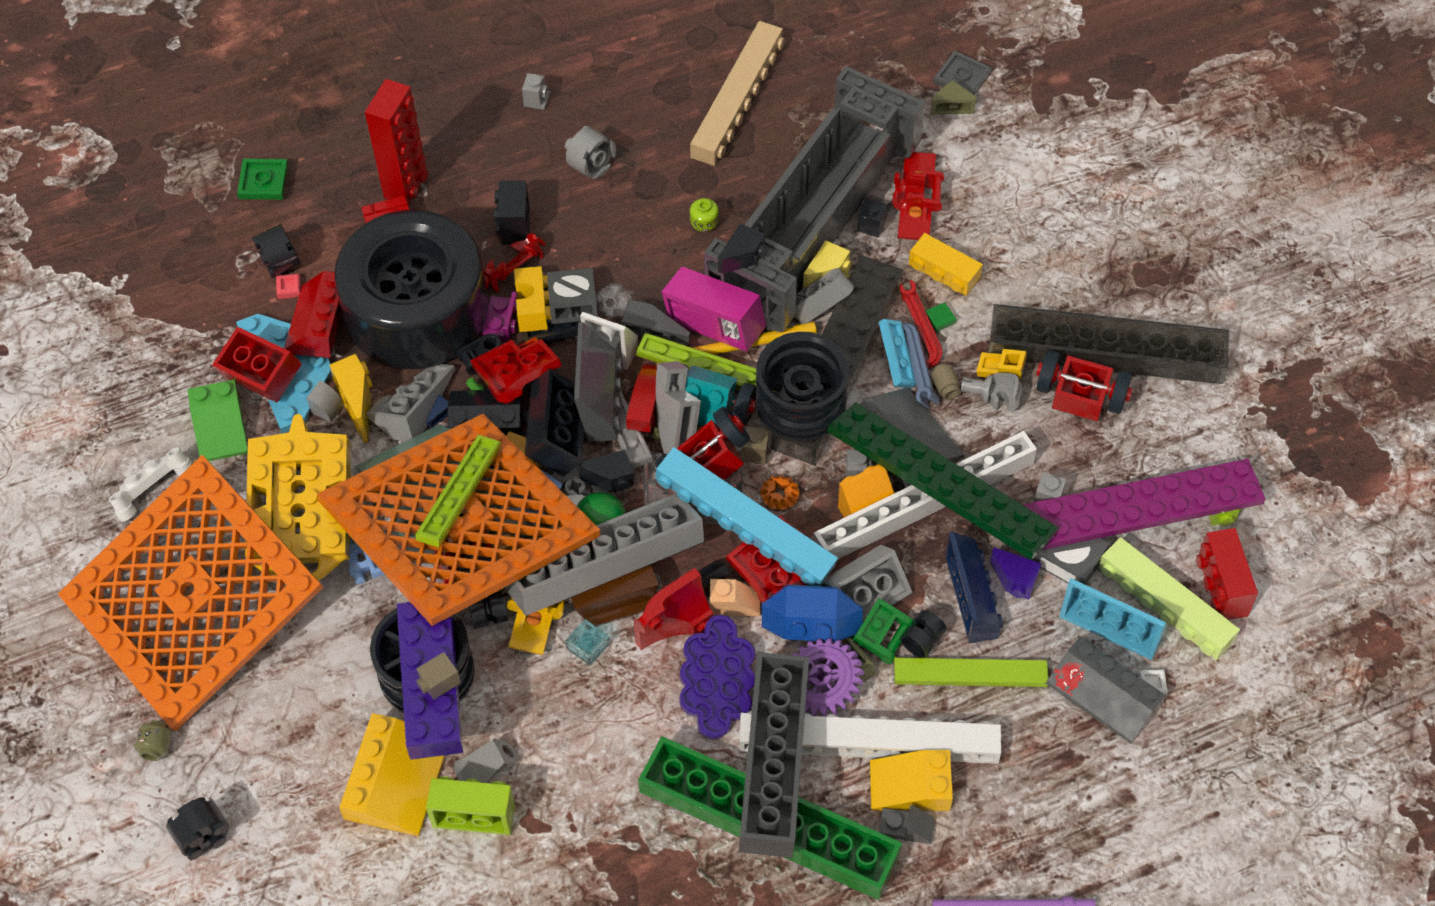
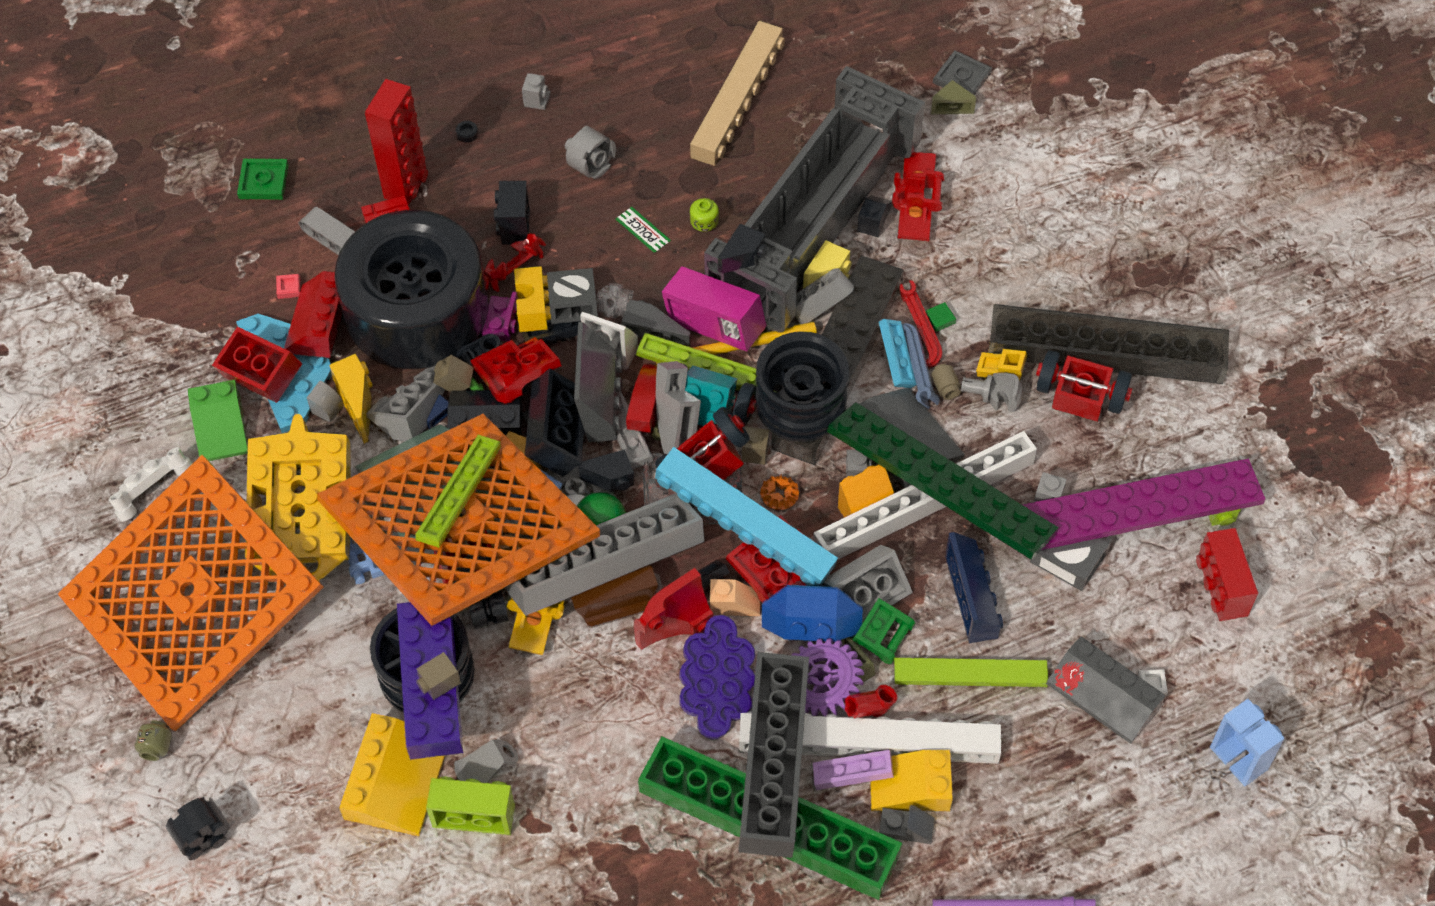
(276, 250): black brick -> none
(325, 229): none -> light grey beam
(453, 374): none -> dark tan brick
(466, 131): none -> black tile
(587, 642): clear light blue piece -> none
(643, 229): none -> sticker
(853, 770): none -> lavender plate
(871, 703): none -> red piece
(924, 633): black wheel -> none
(945, 264): yellow brick -> none
(1015, 572): dark purple slope -> none
(1112, 619): medium azure slope -> none
(1168, 598): yellowish green brick -> none
(1247, 730): none -> light blue piece

